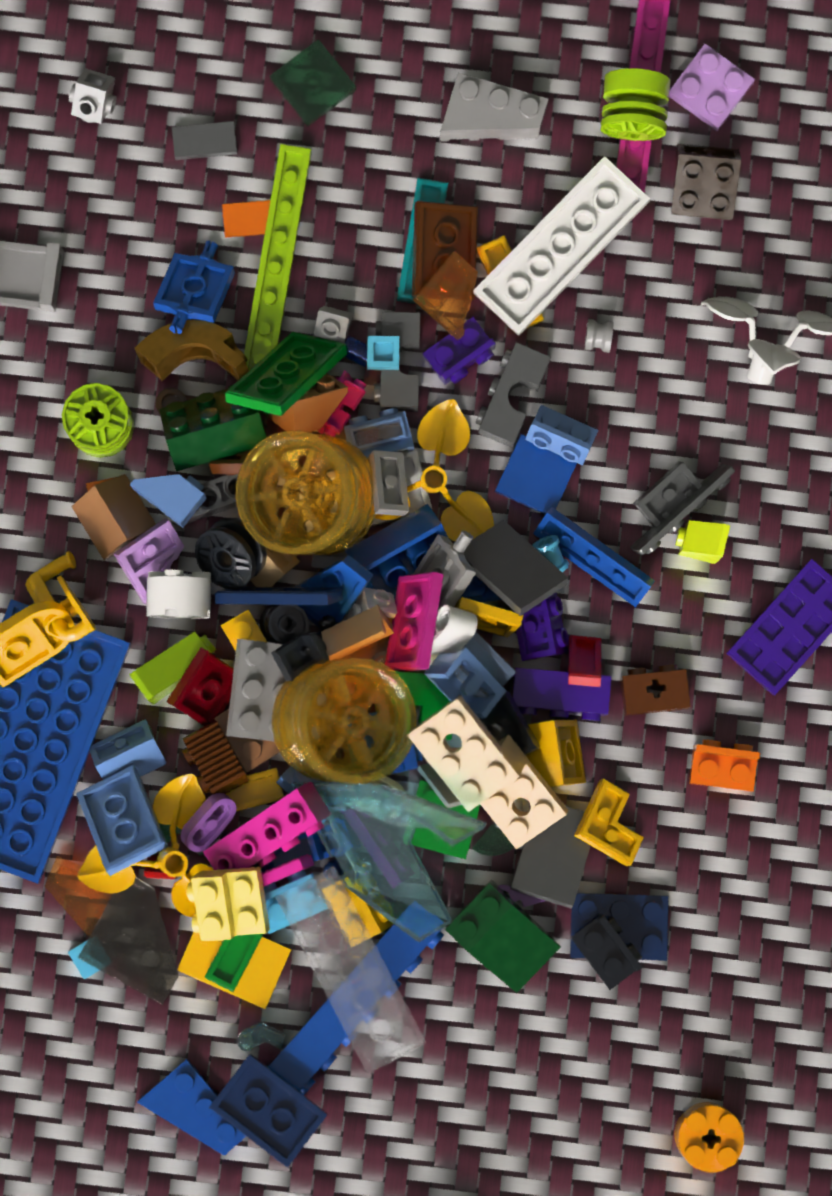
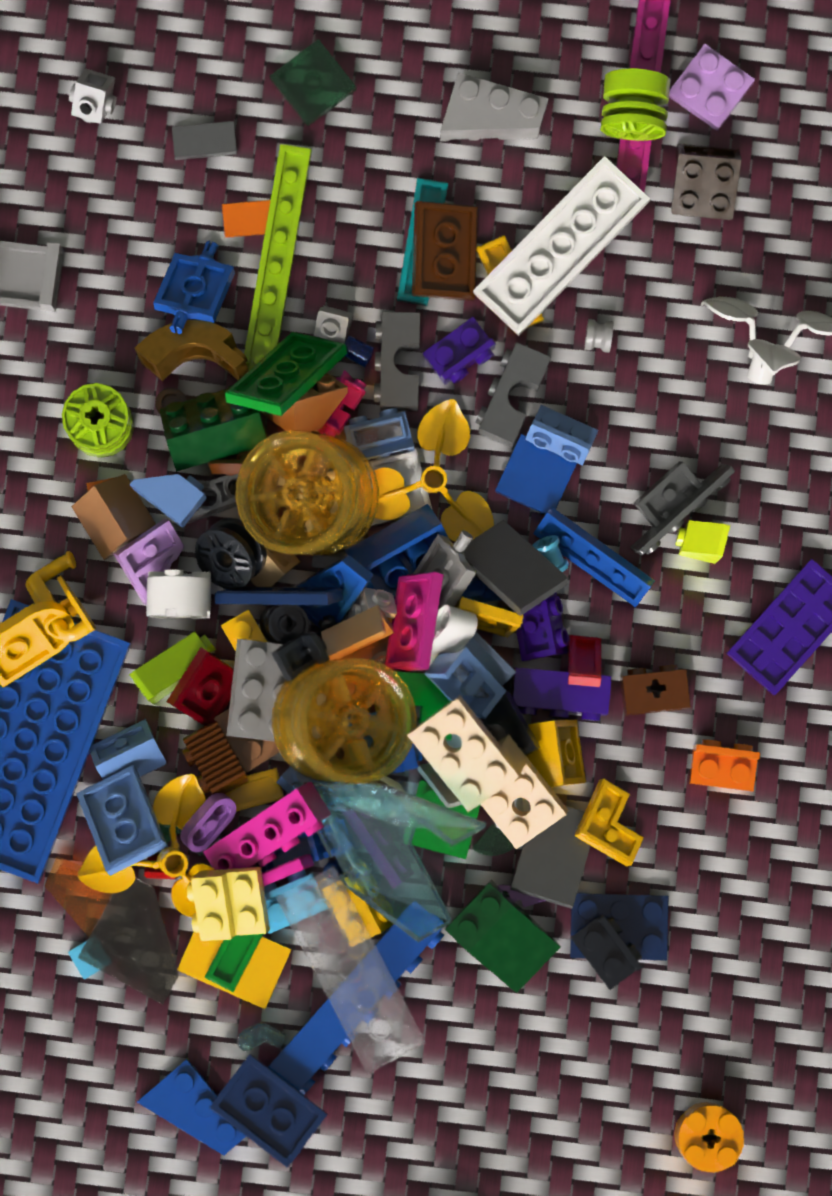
(383, 353): medium azure tile -> none
(389, 483): light grey plate -> none
(448, 294): clear orange wing -> none

